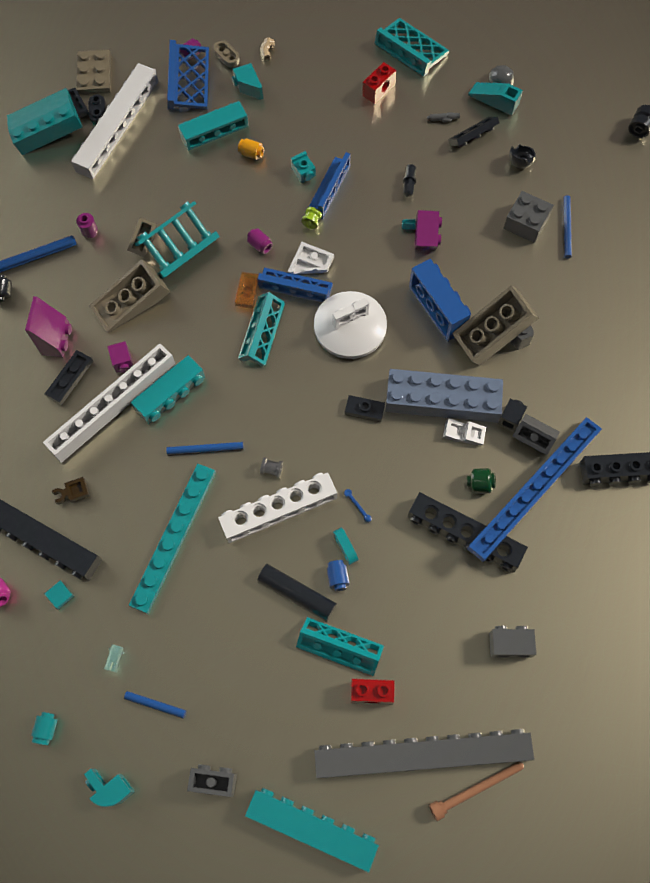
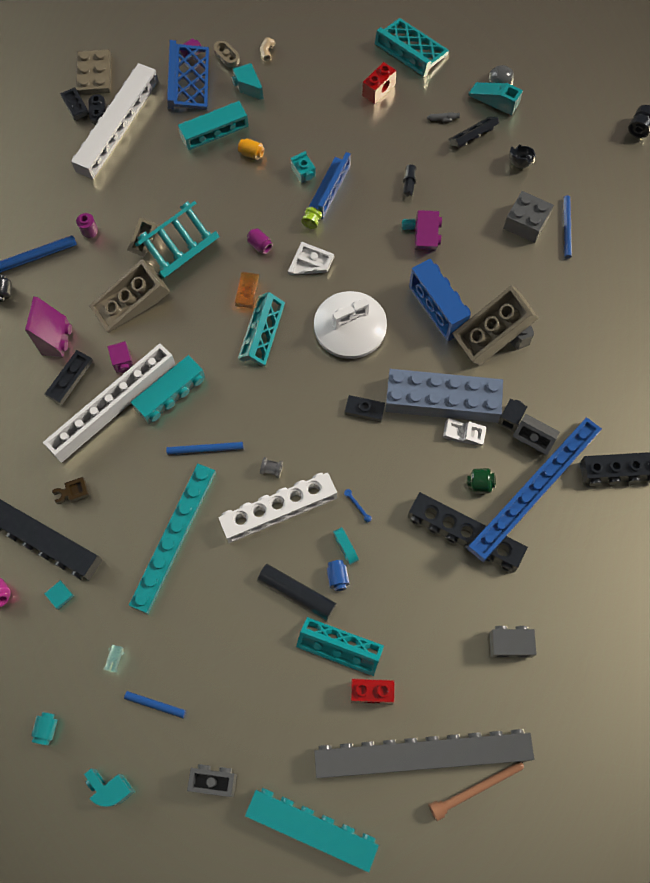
(43, 121): teal slope -> none
(294, 287): blue fence -> none

